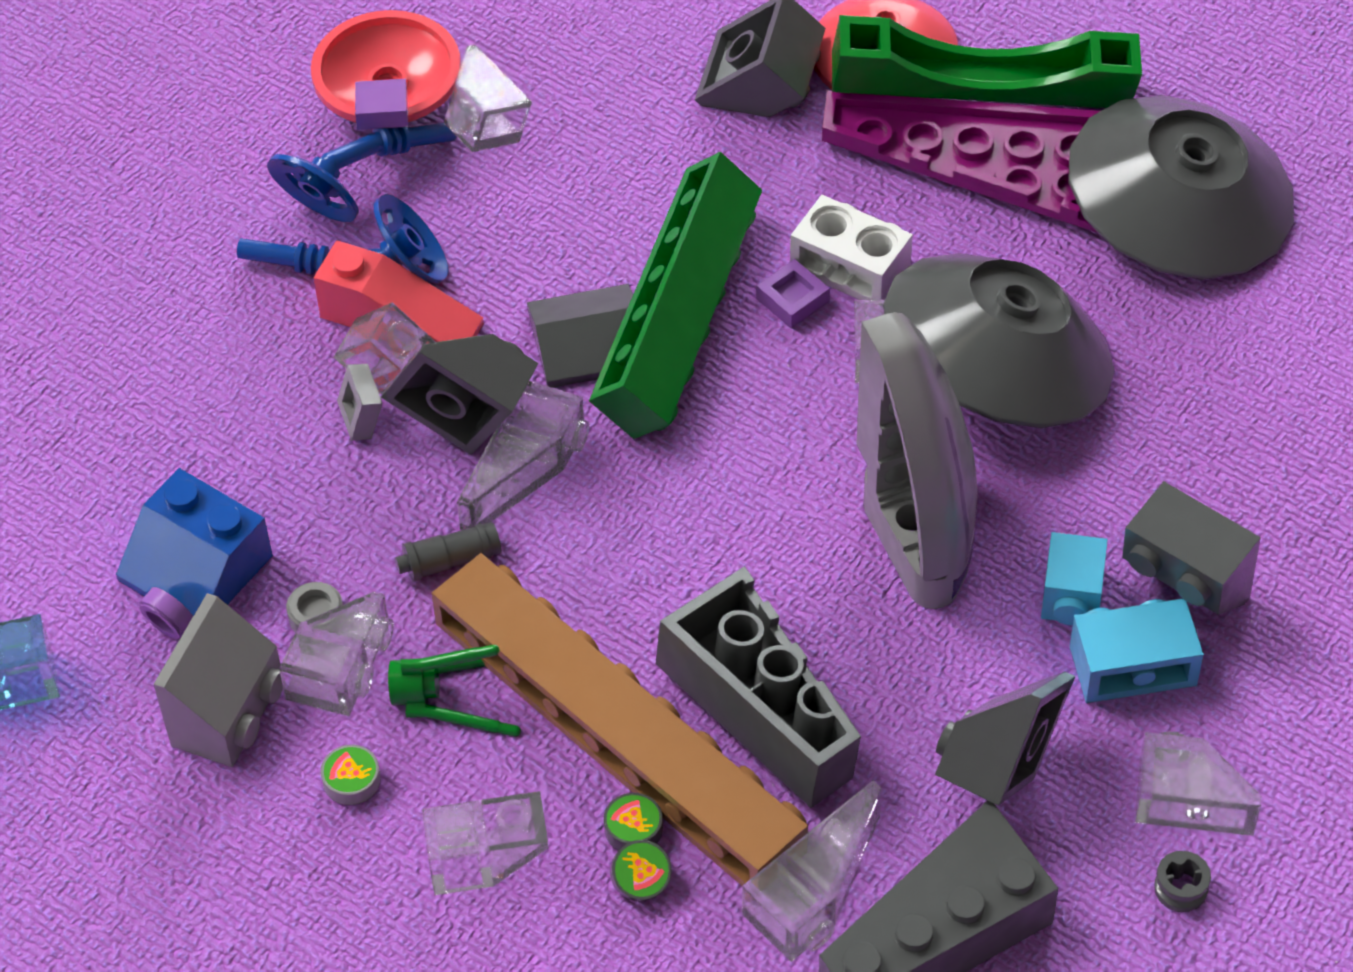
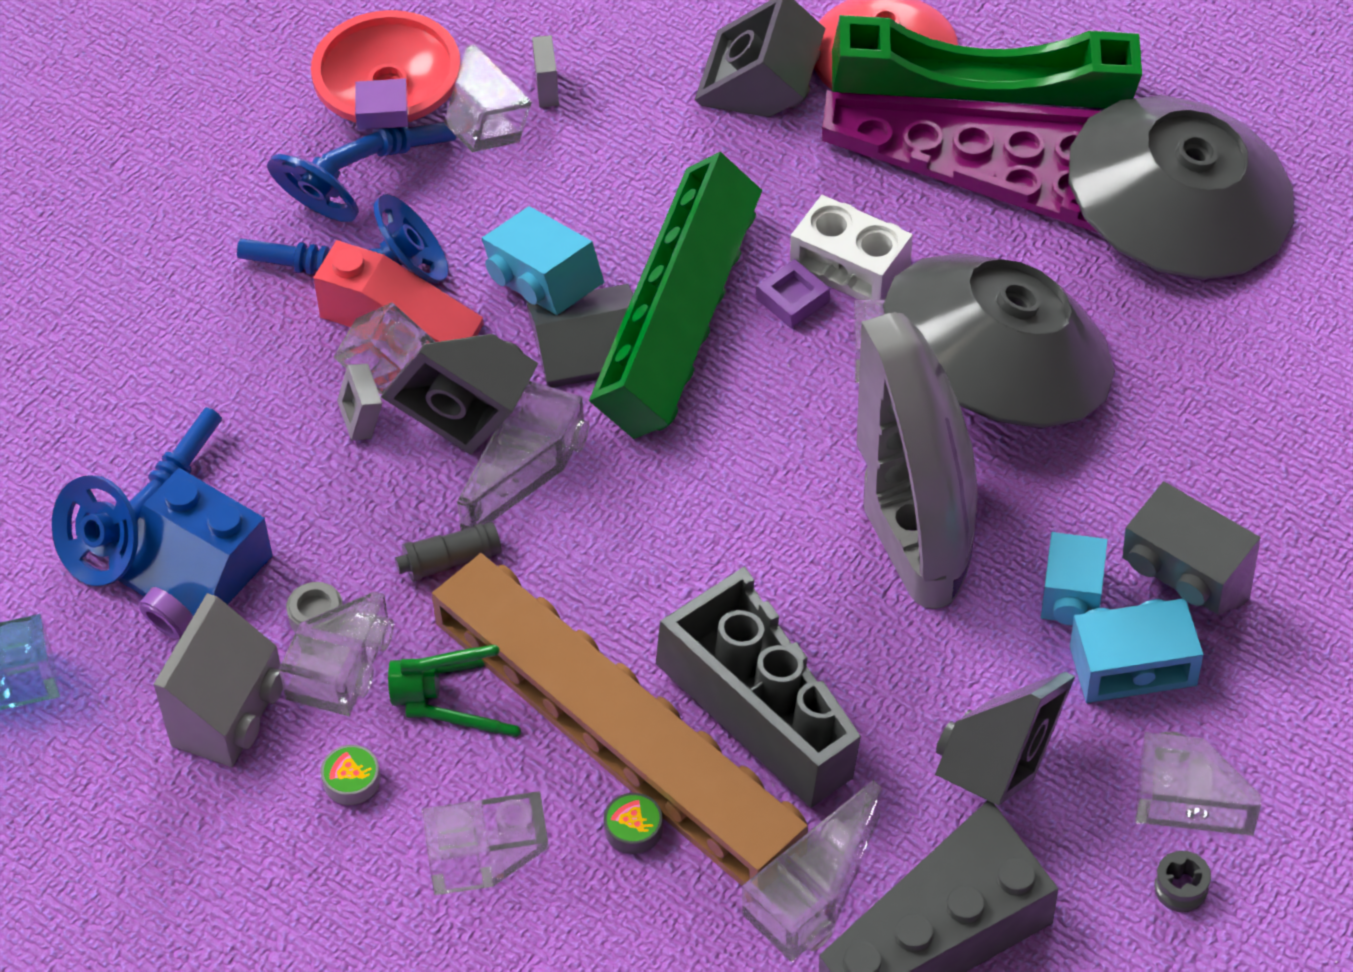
(111, 528): none -> blue dish
(542, 260): none -> medium azure brick
(545, 71): none -> tile
(640, 870): tile -> none

